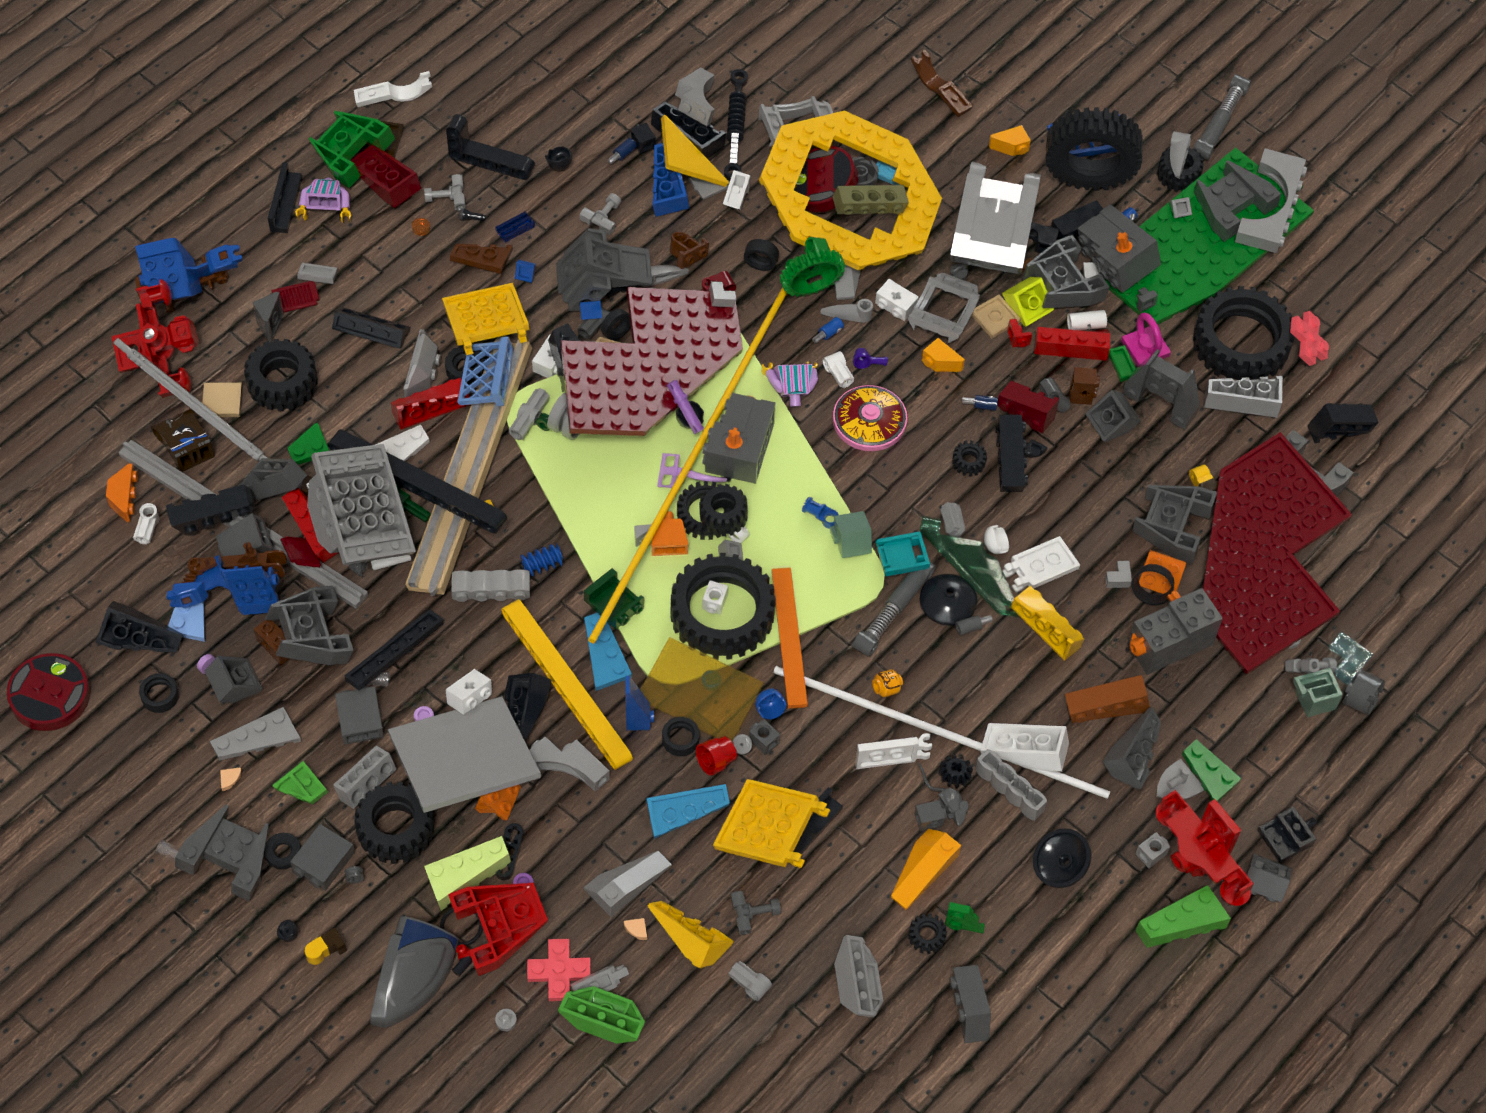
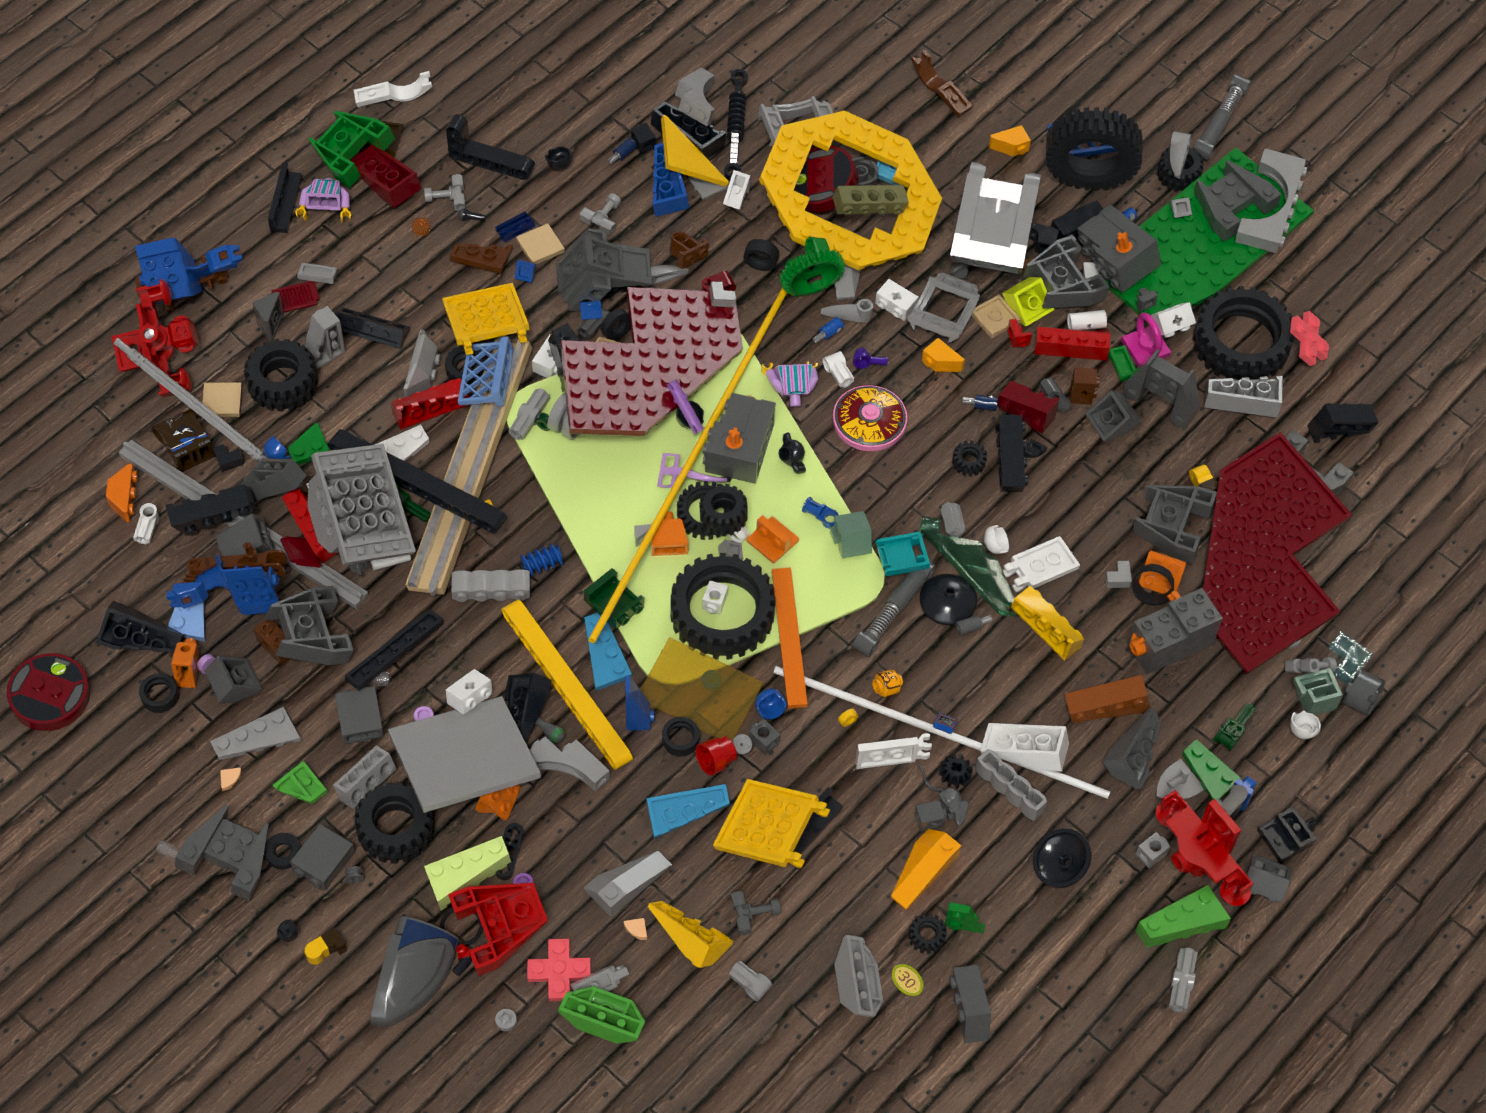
(186, 654): none -> orange torso
(227, 460): none -> black piece
(274, 449): none -> blue hair
(324, 337): none -> light grey wedge
(540, 244): none -> tan tile
(553, 732): none -> dark grey piece
(772, 538): none -> orange bracket
(792, 454): none -> black piece
(848, 717): none -> yellow tile
(907, 980): none -> clear yellow sticker
(945, 723): none -> tile
(1180, 313): none -> white brick
(1183, 980): none -> light grey piece
(1234, 729): none -> dark green connector
(1238, 797): none -> hips
(1305, 725): none -> white hair

